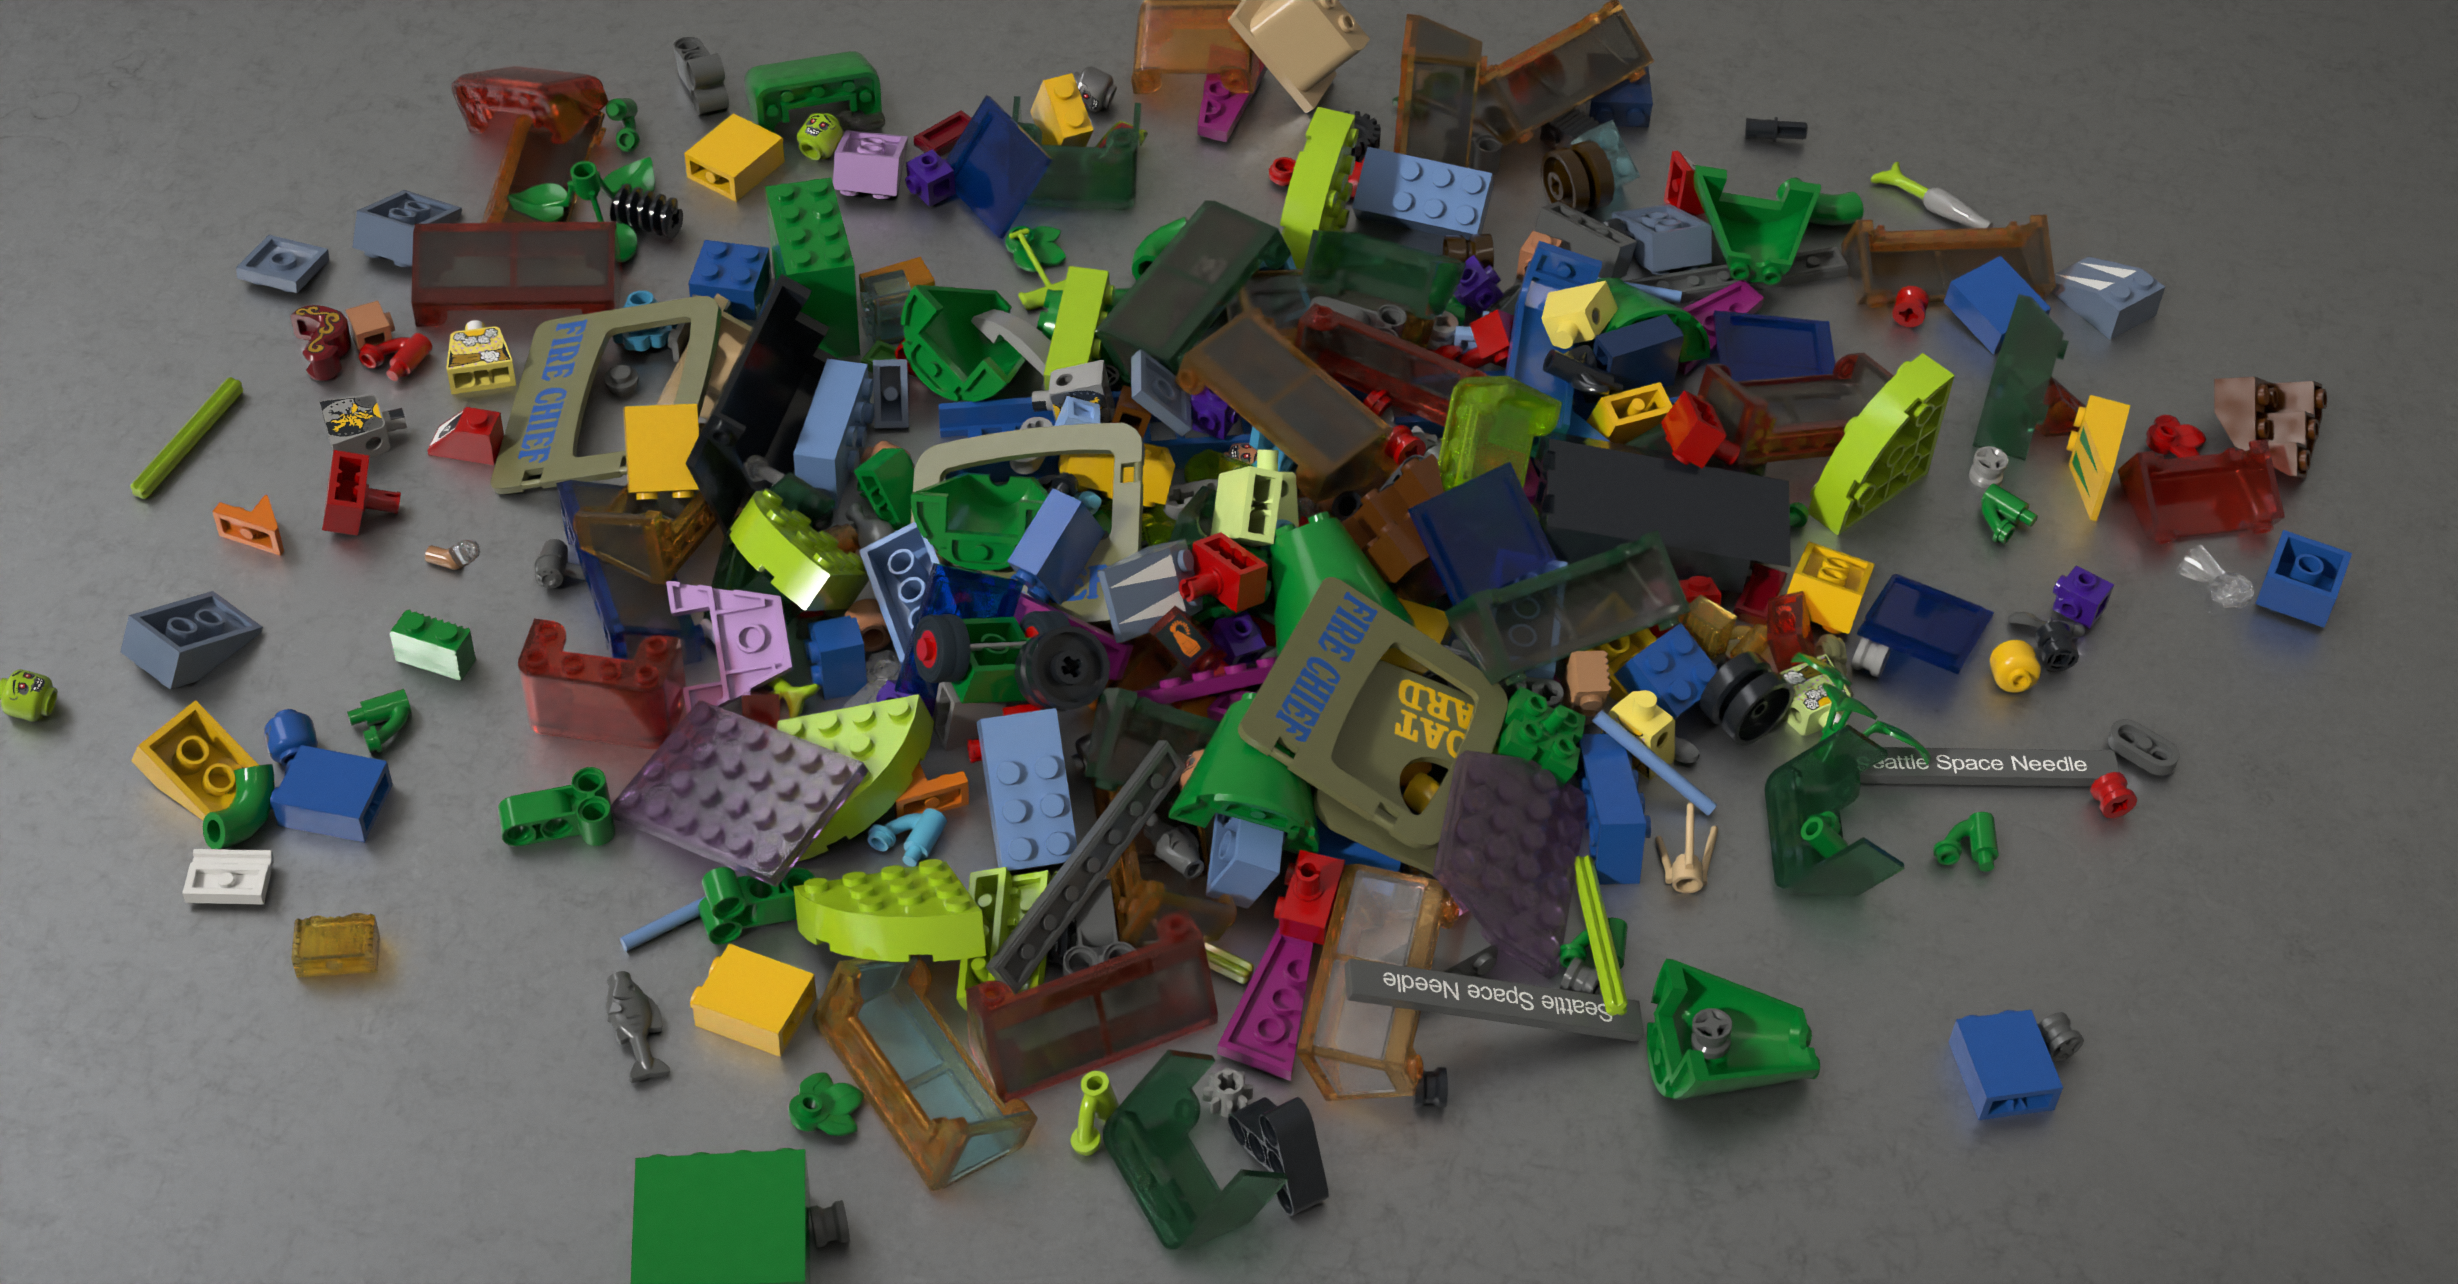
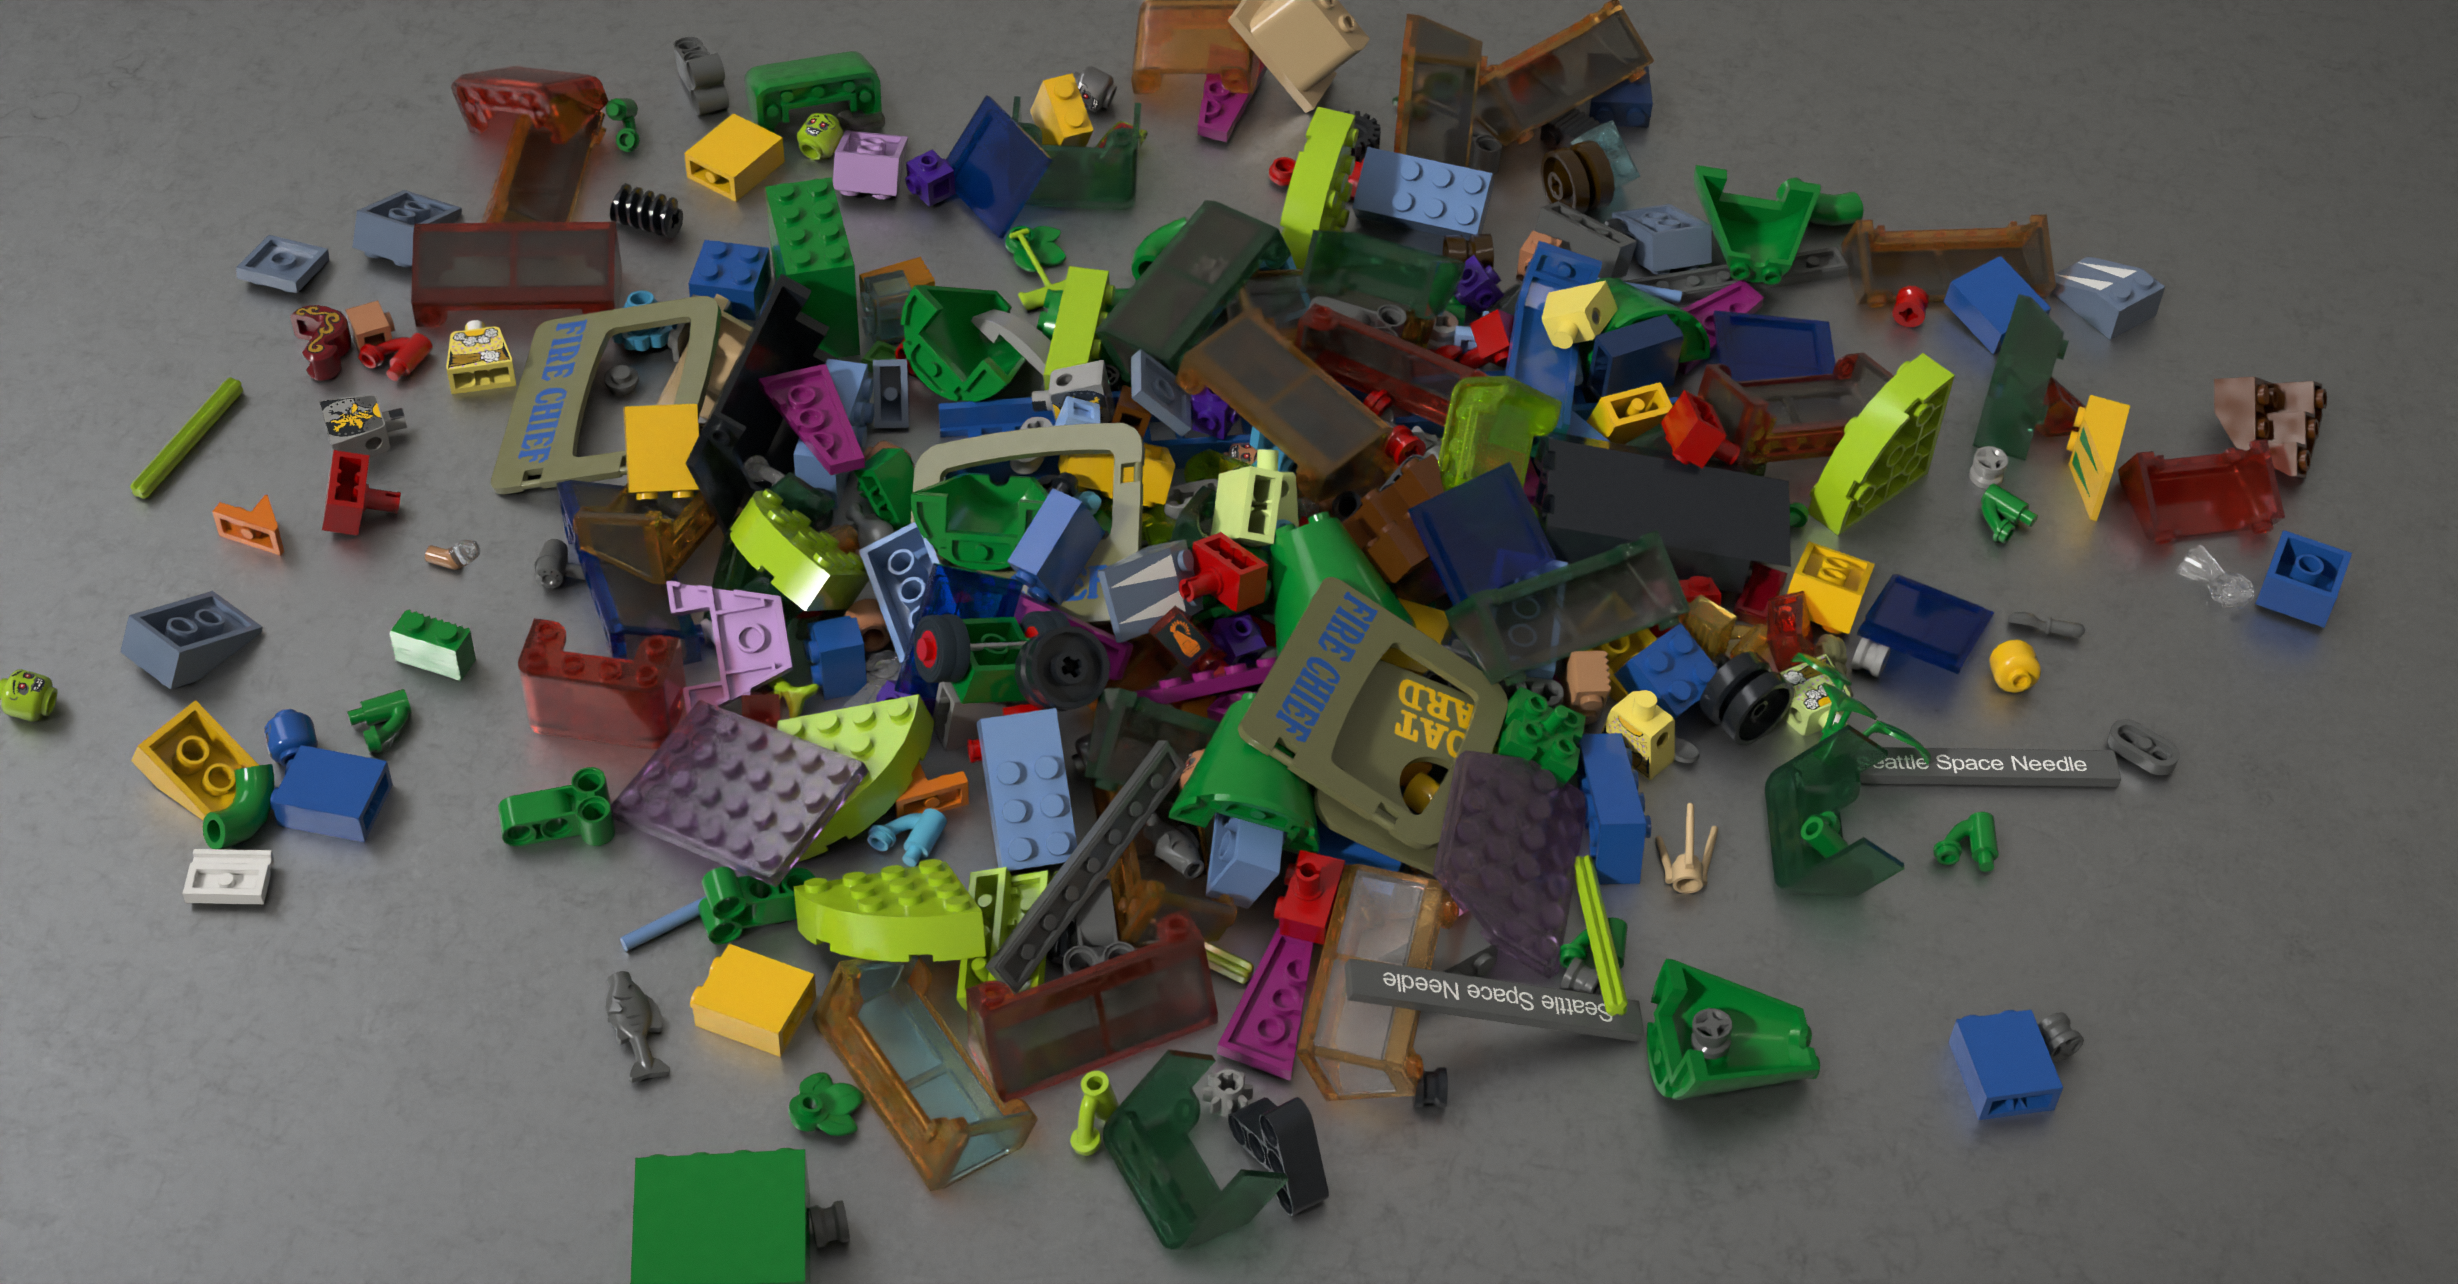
(335, 945): clear yellow brick -> none
(469, 436): red slope -> none
(547, 200): green plant -> none
(816, 415): none -> magenta wing
(942, 135): dark red tile -> none
(1581, 371): black plant -> none
(1654, 762): medium blue bar -> none
(1680, 185): red slope -> none
(1775, 129): black axle -> none
(1934, 199): light grey piece -> none
(2059, 651): black wheel -> none
(2082, 596): dark purple brick -> none
(2113, 795): red wheel -> none
(2170, 435): red plate -> none

